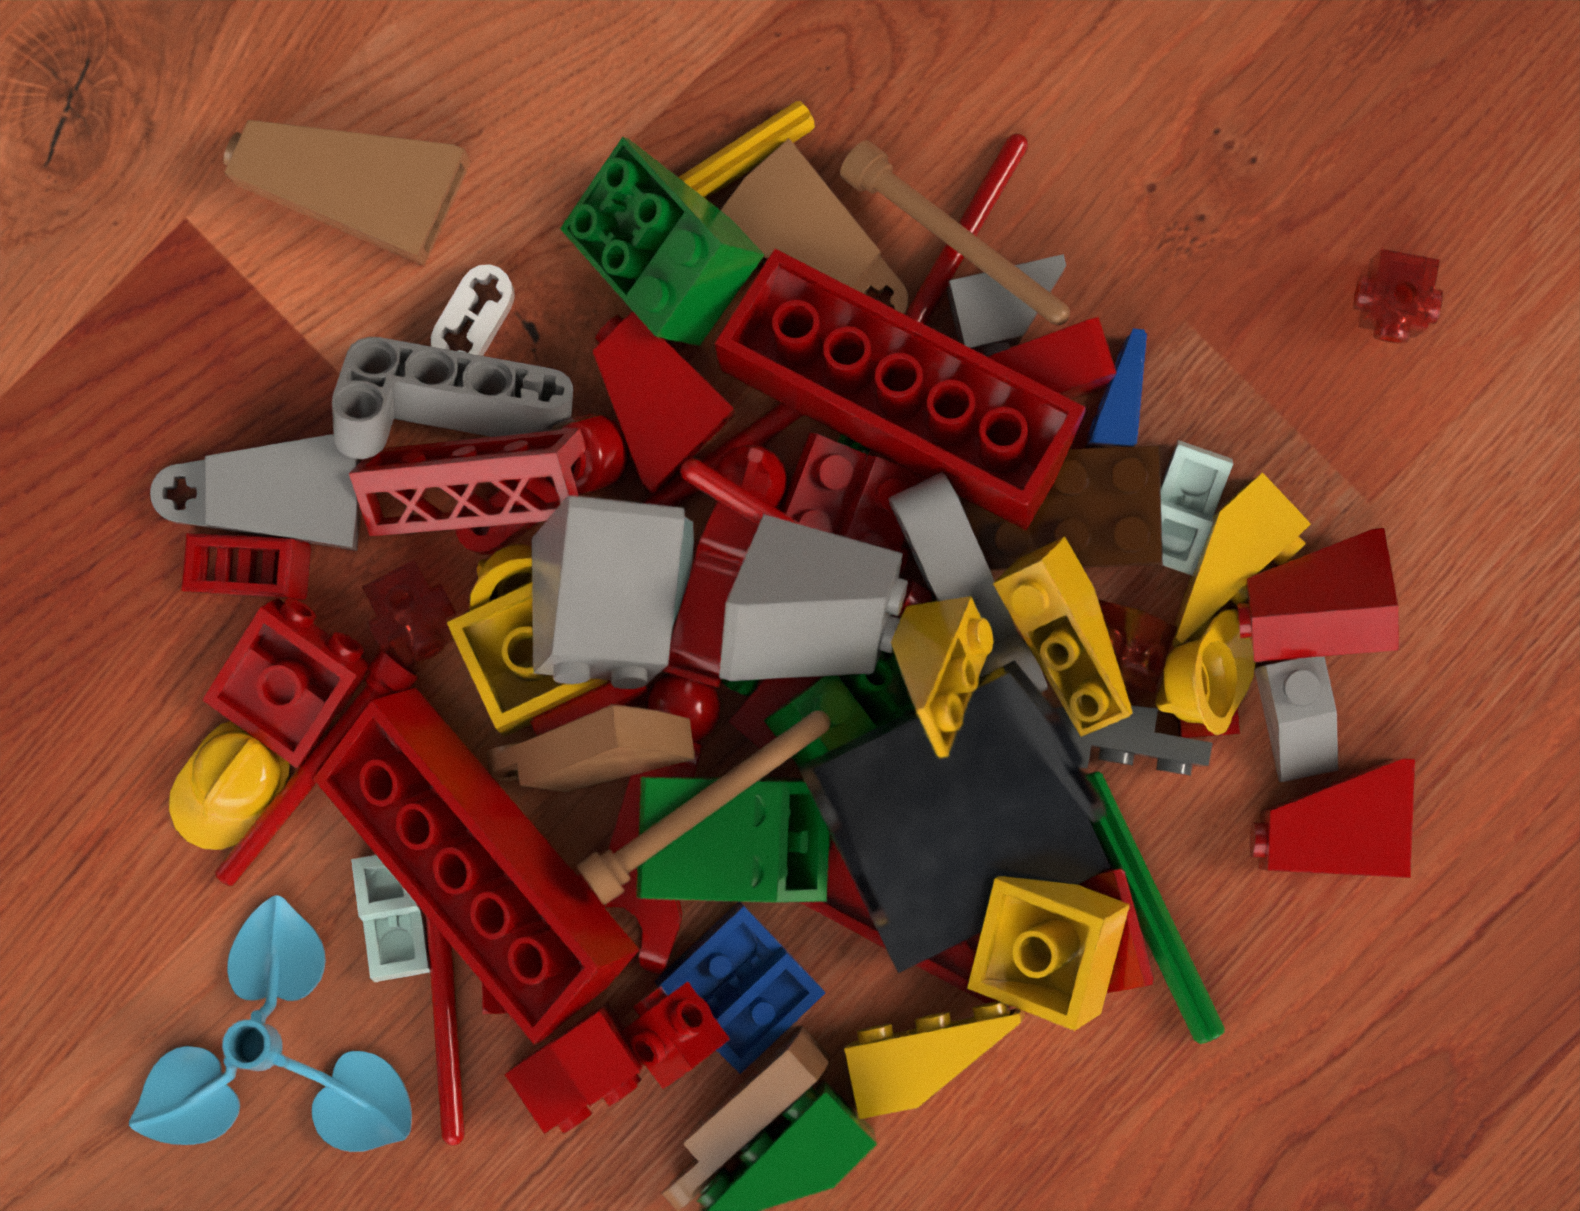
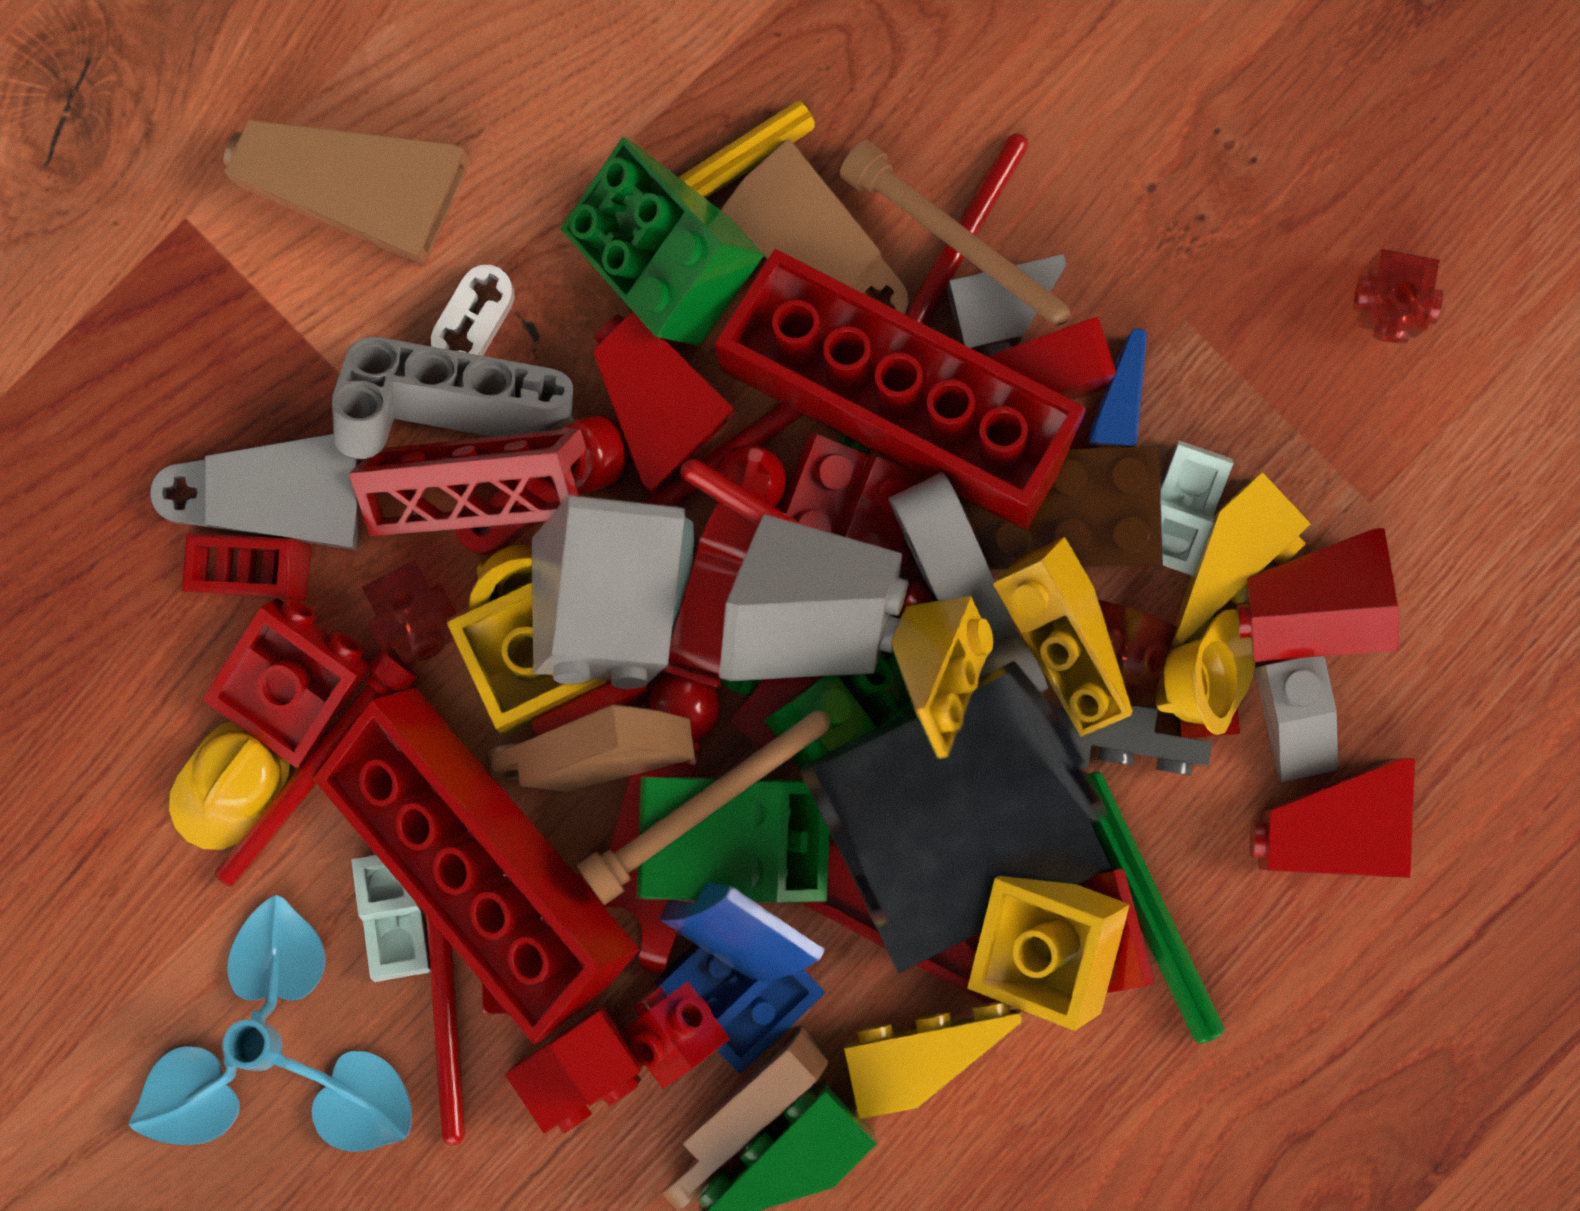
(741, 934): none -> blue slope

